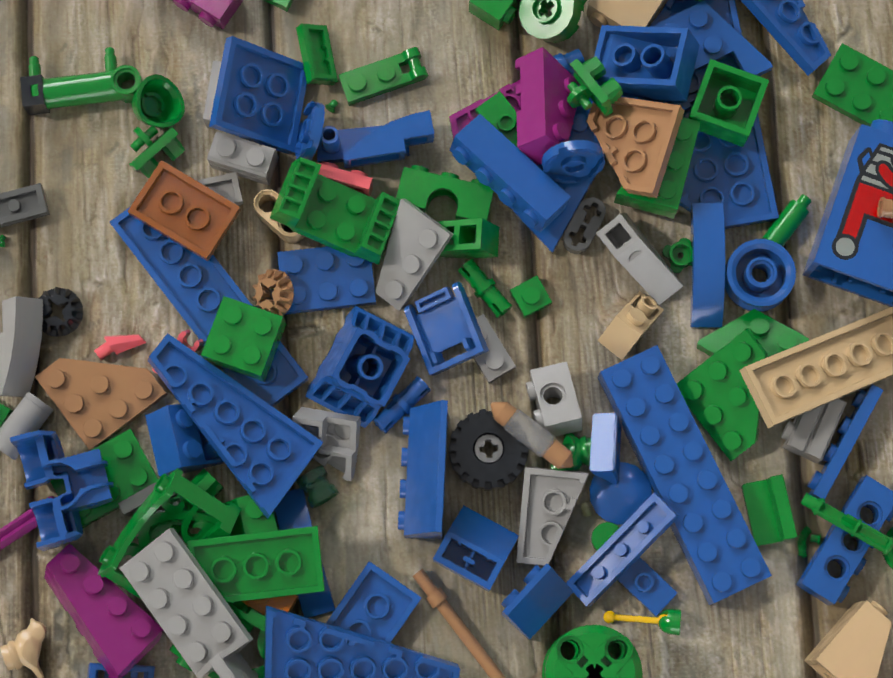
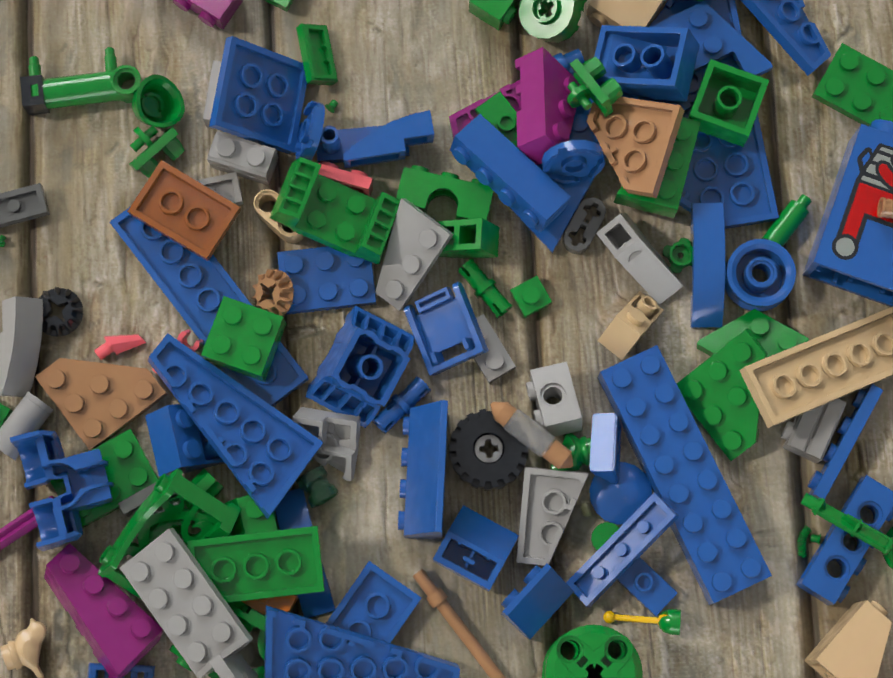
(382, 76): green plate -> none
(769, 510): green panel -> none

